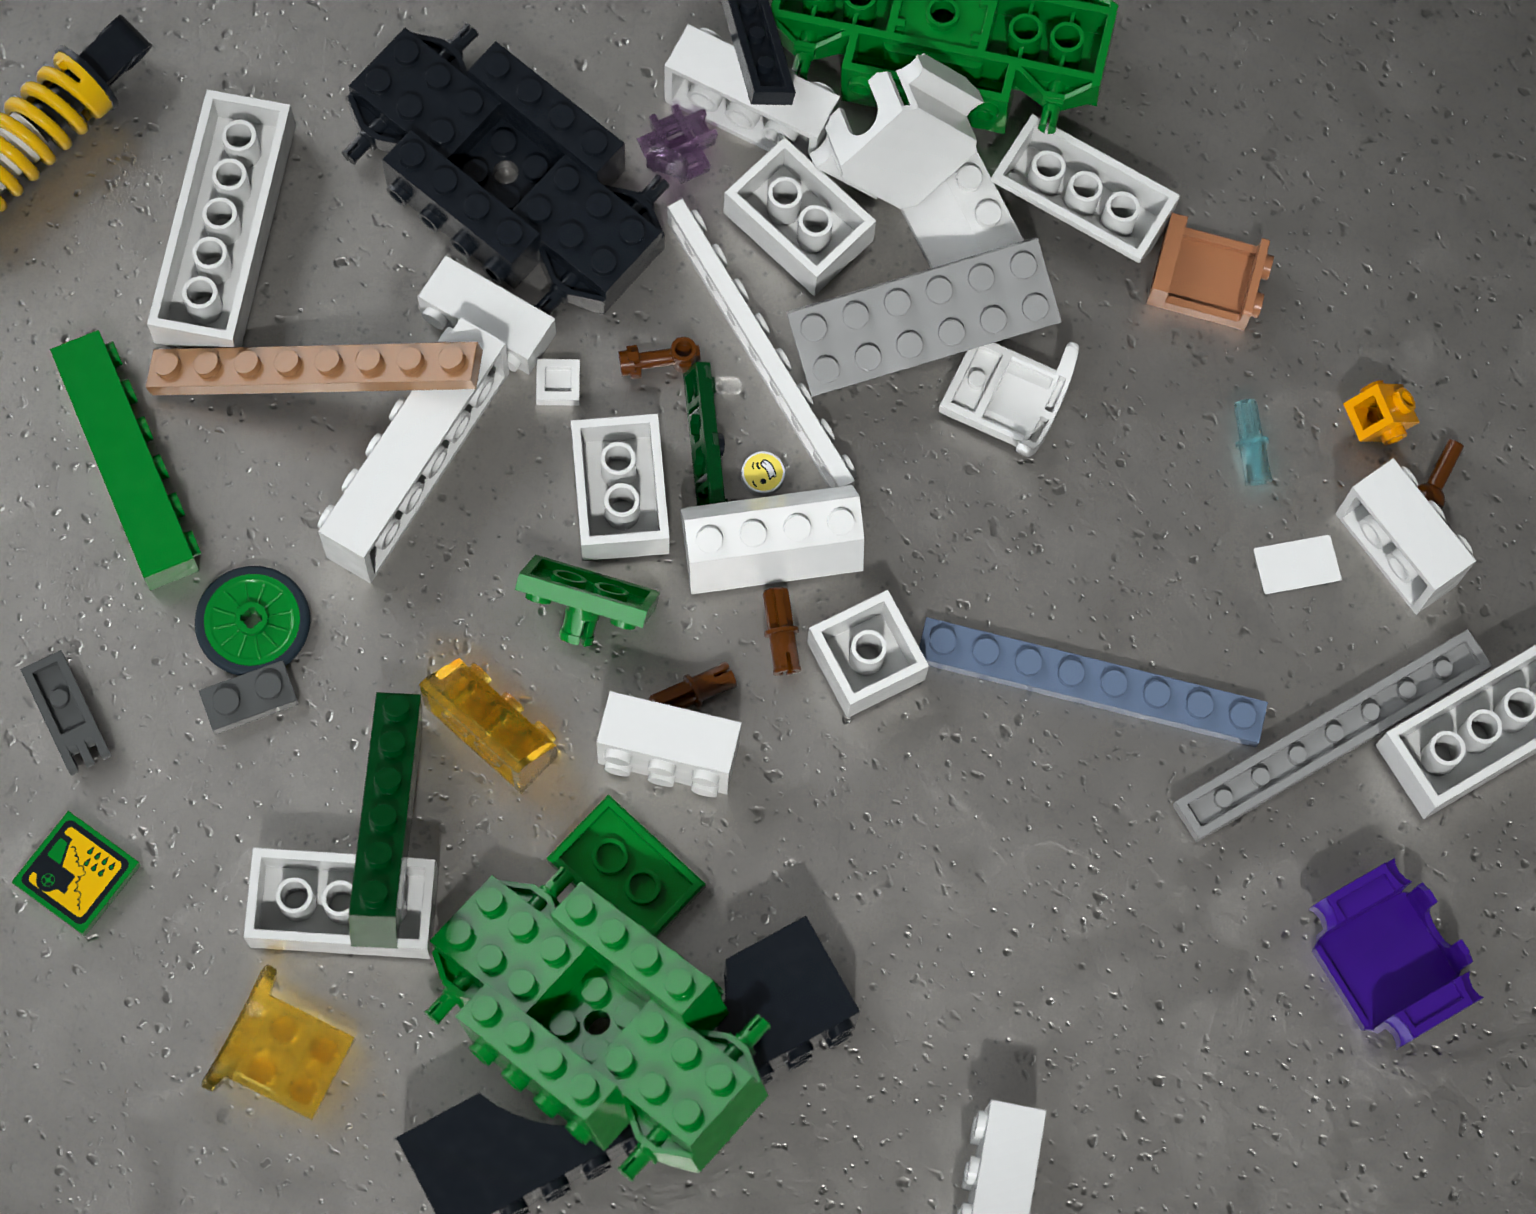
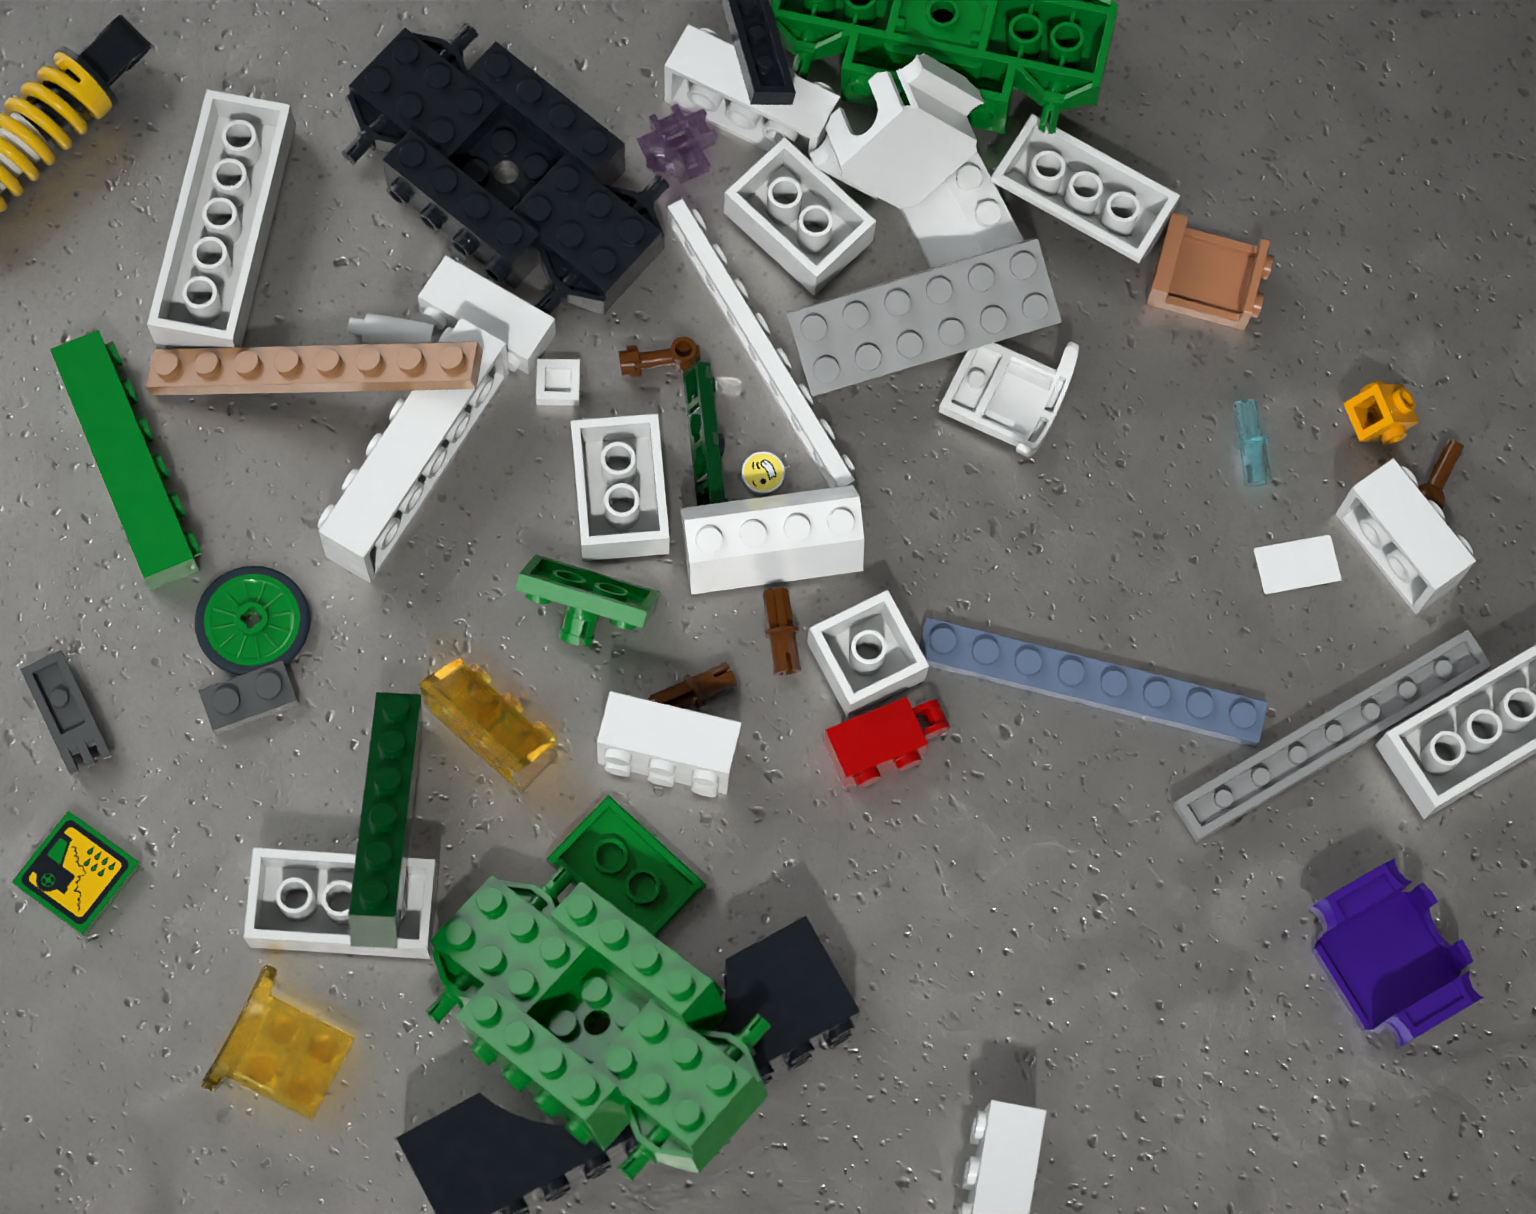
(391, 330): none -> white cylinder
(883, 740): none -> red brick

